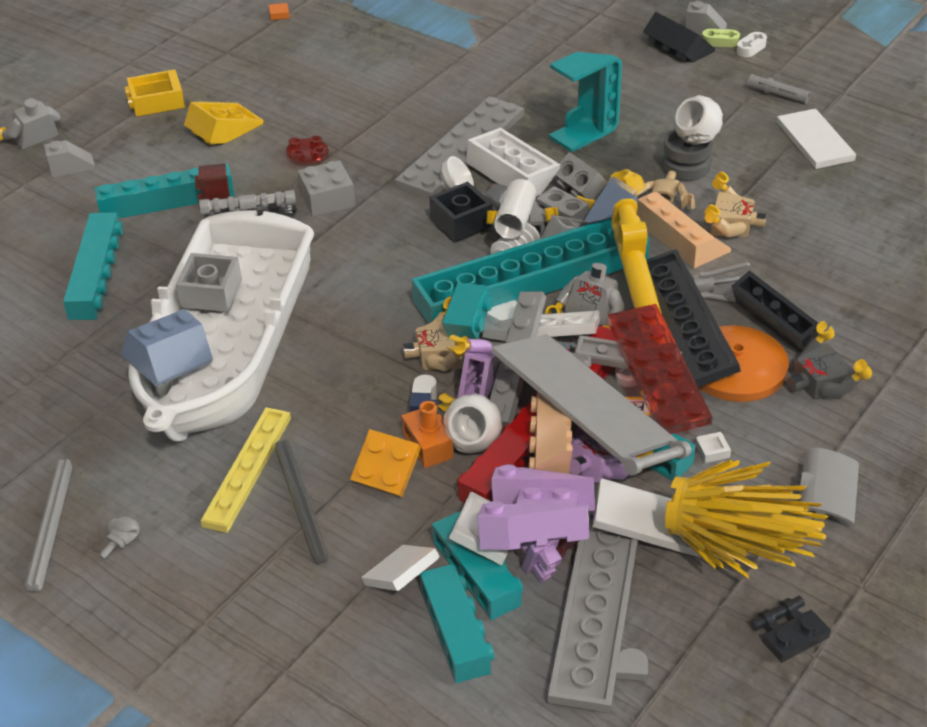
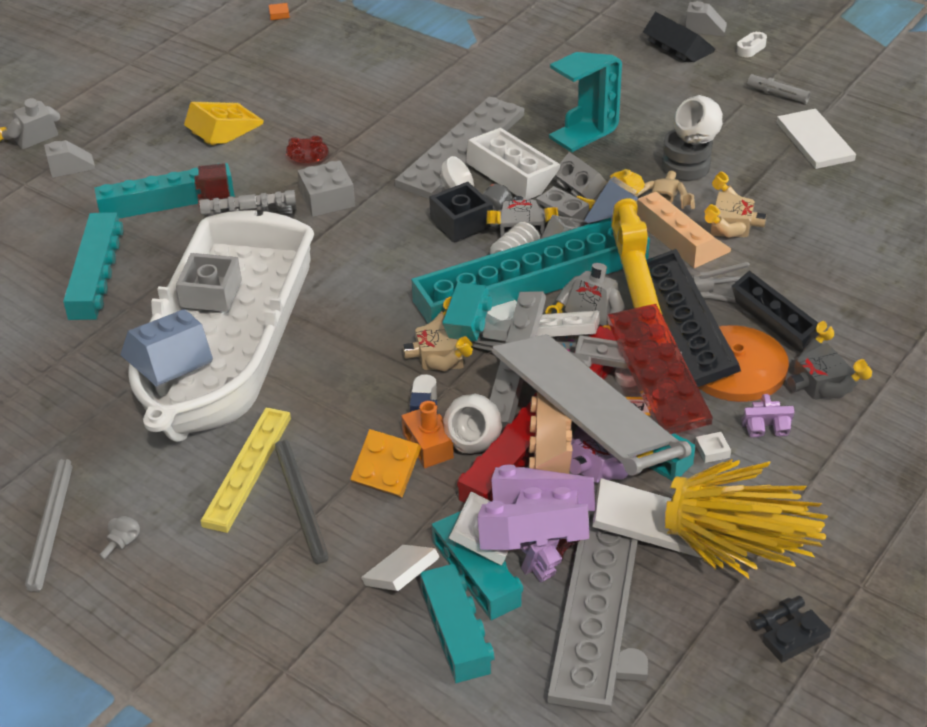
(154, 93): yellow window -> none
(478, 368): lavender torso -> none
(515, 209): white piece -> none
(721, 37): yellowish green beam -> none
(767, 414): none -> lavender hips
(832, 481): light grey panel -> none

